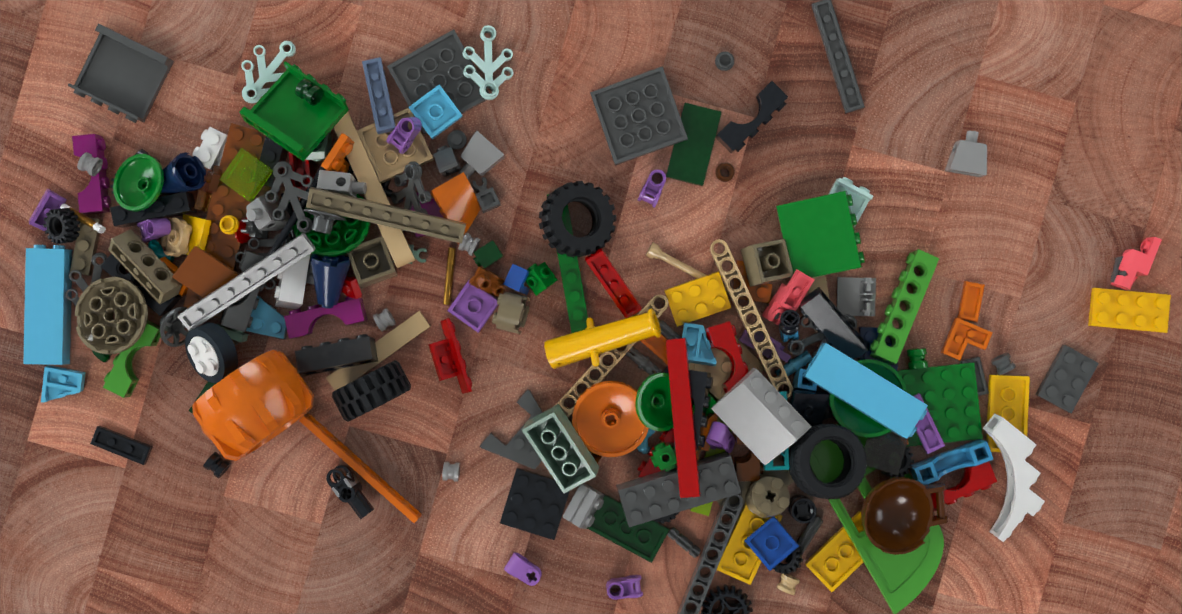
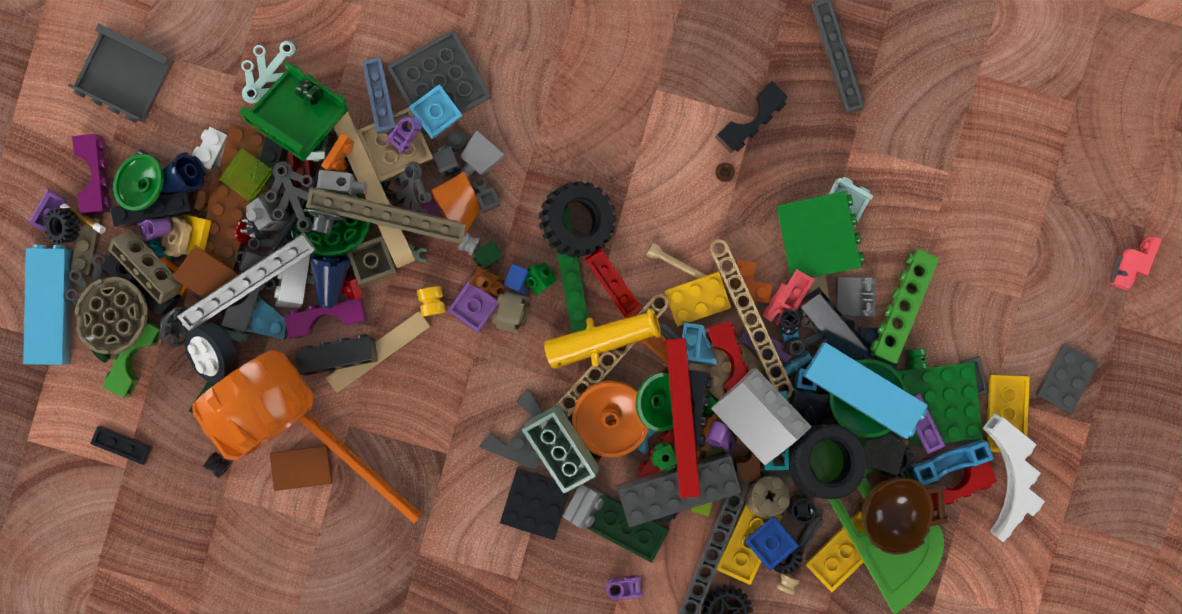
(61, 382): medium azure wing -> none
(90, 164): light grey wheel -> none
(229, 224): yellow plate -> none
(300, 468): none -> dark orange tile
(356, 498): black connector -> none
(371, 391): black tyre -> none
(384, 319): light grey wheel -> none
(431, 301): none -> yellow wheel
(448, 358): red bracket -> none
(449, 276): pearl gold bar -> none
(451, 471): light grey wheel -> none
(487, 65): light aqua plant -> none
(520, 568): medium lavender piece -> none
(639, 116): dark grey plate -> none
(642, 361): dark grey pin -> none
(652, 189): medium lavender piece -> none
(684, 542): dark grey axle -> none
(691, 157): dark green tile -> none
(724, 61): dark grey plate -> none
(767, 262): dark tan brick -> none
(963, 333): orange plate -> none
(968, 157): light grey torso -> none
(970, 301): orange tile -> none
(1003, 363): dark grey wheel -> none
(1129, 310): yellow plate -> none

